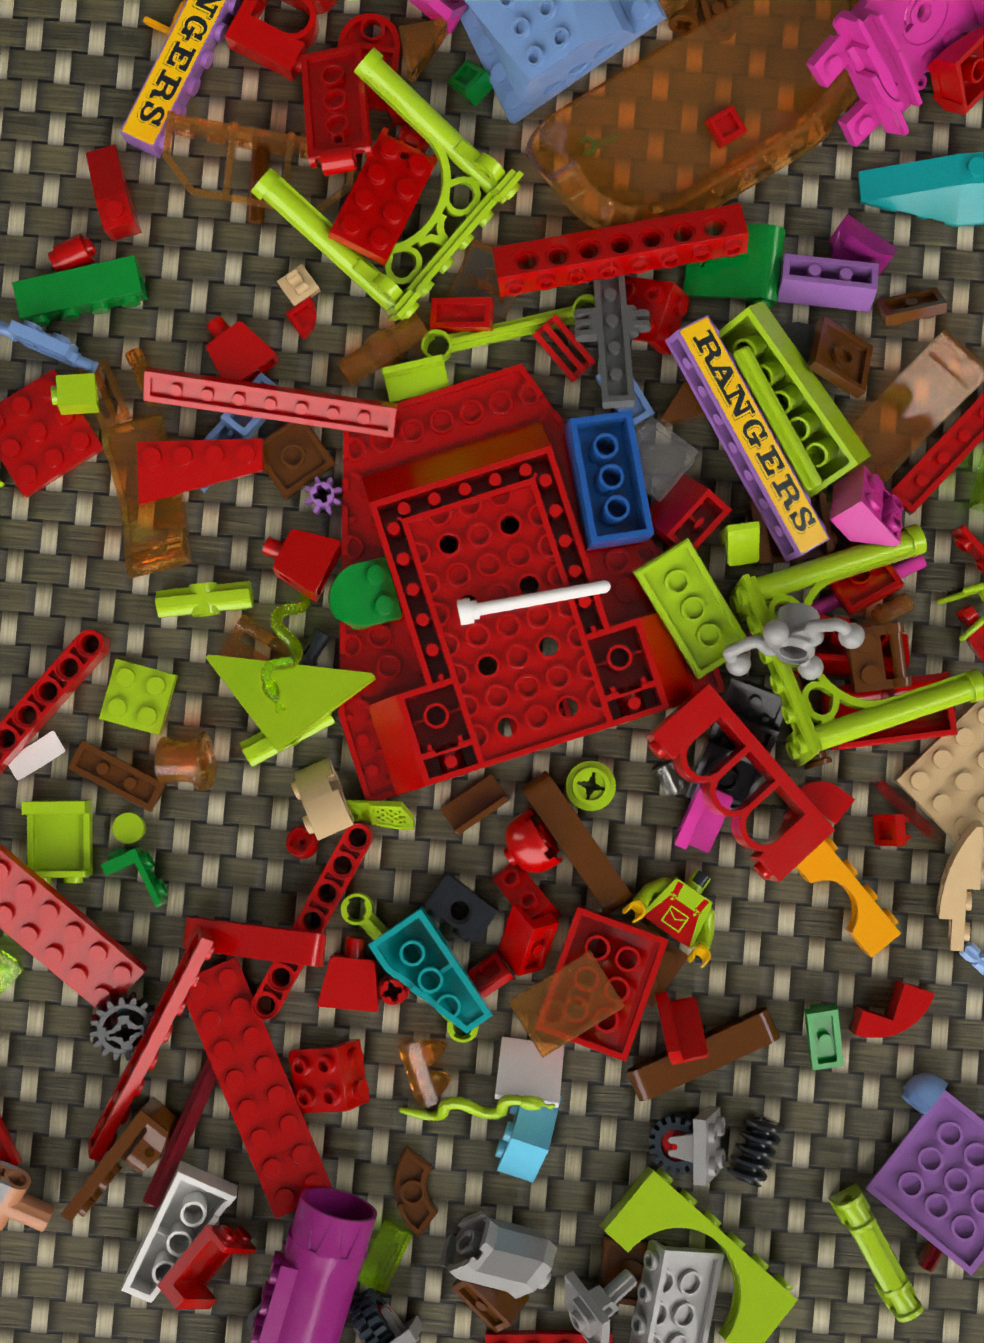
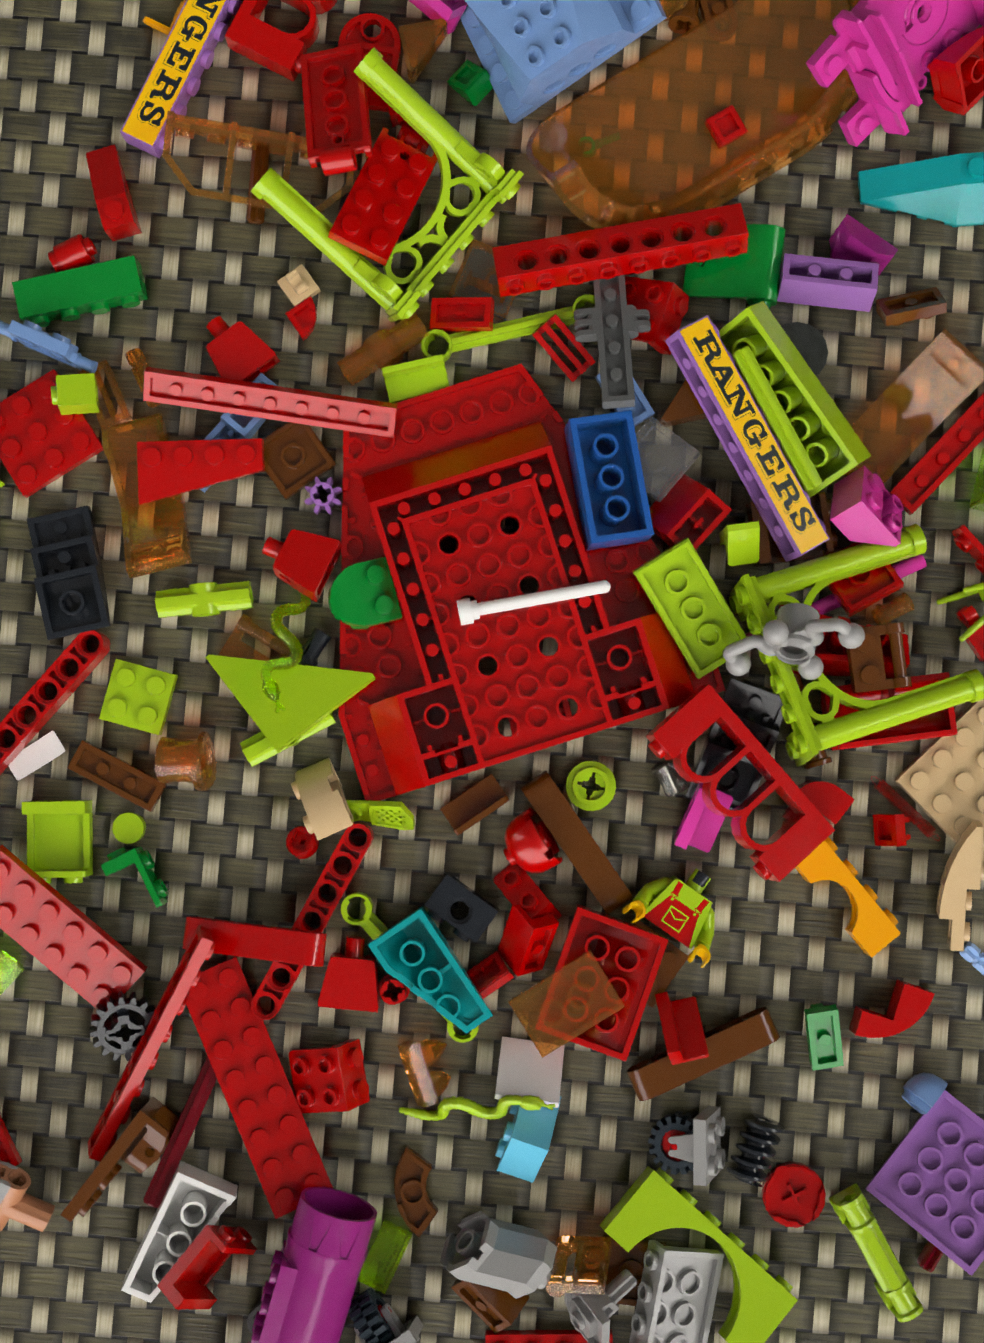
(68, 572): none -> black slope
(589, 1268): none -> clear orange plate
(793, 1194): none -> red tile
(840, 357): reddish brown plate -> none

